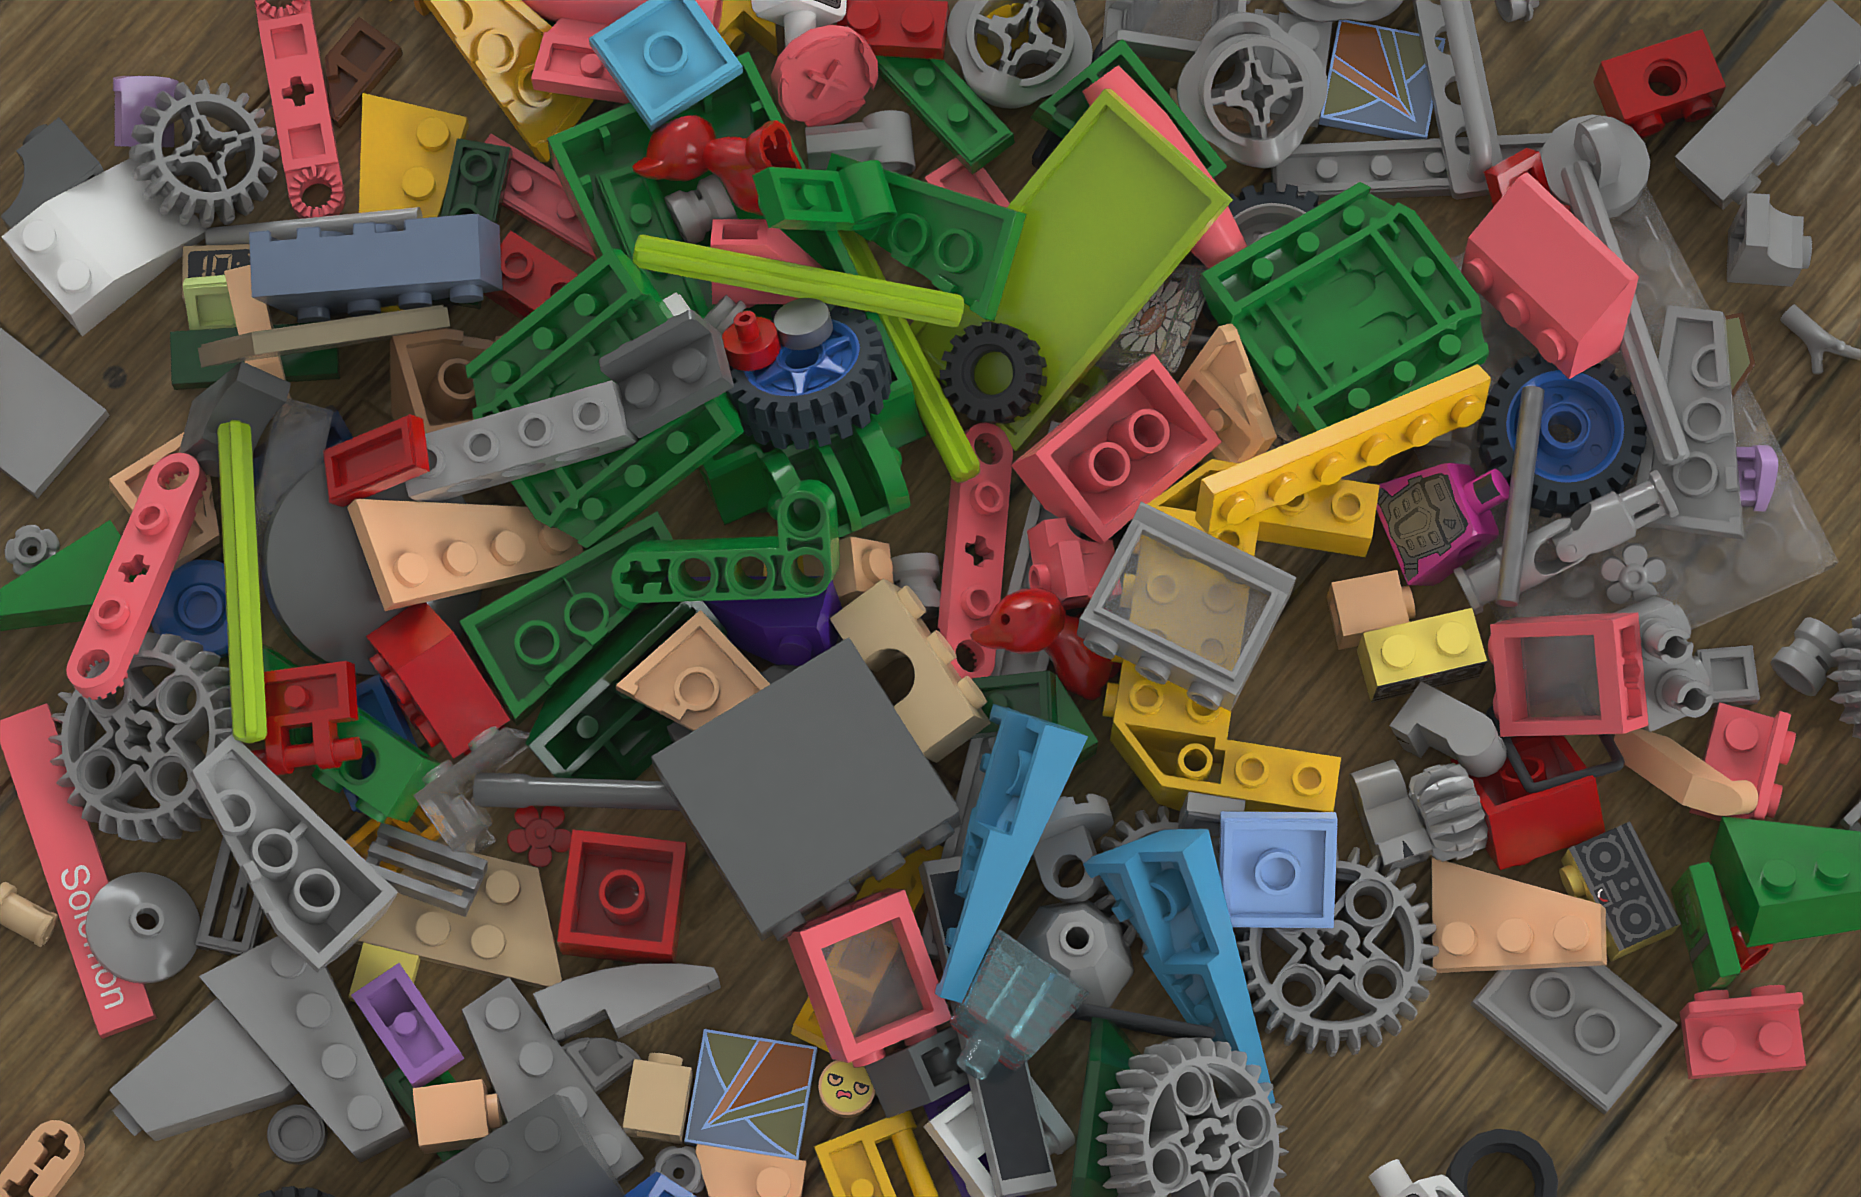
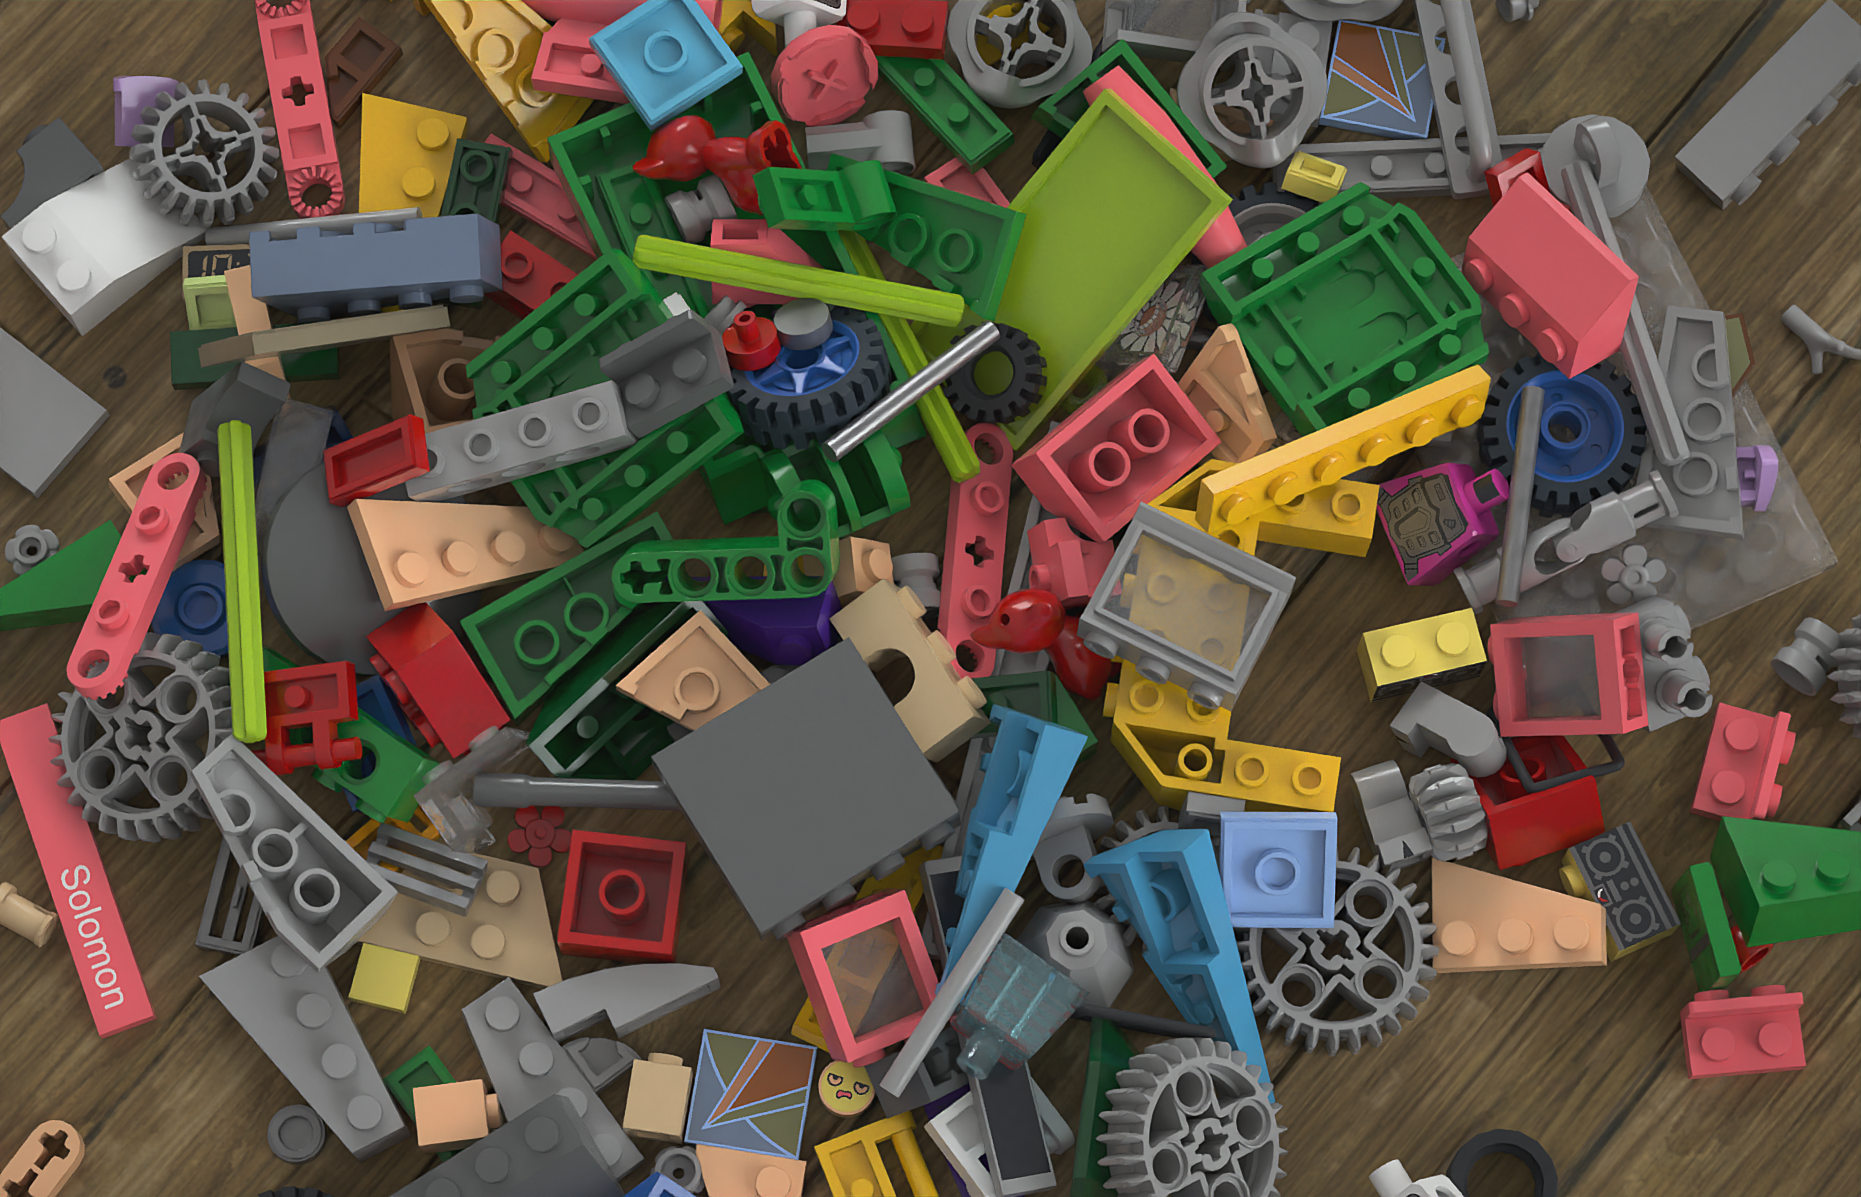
(127, 948): light grey dish -> none
(199, 1079): light grey slope -> none
(407, 1026): medium lavender slope -> none
(910, 391): none -> flat silver bar
(951, 992): none -> light grey bar
(1313, 177): none -> light yellow tile
(1368, 605): light nougat brick -> none
(1578, 1025): light grey tile -> none
(1681, 63): red brick -> none
(1685, 775): light nougat piece -> none
(1731, 675): light grey tile -> none
(1766, 244): light grey arch -> none

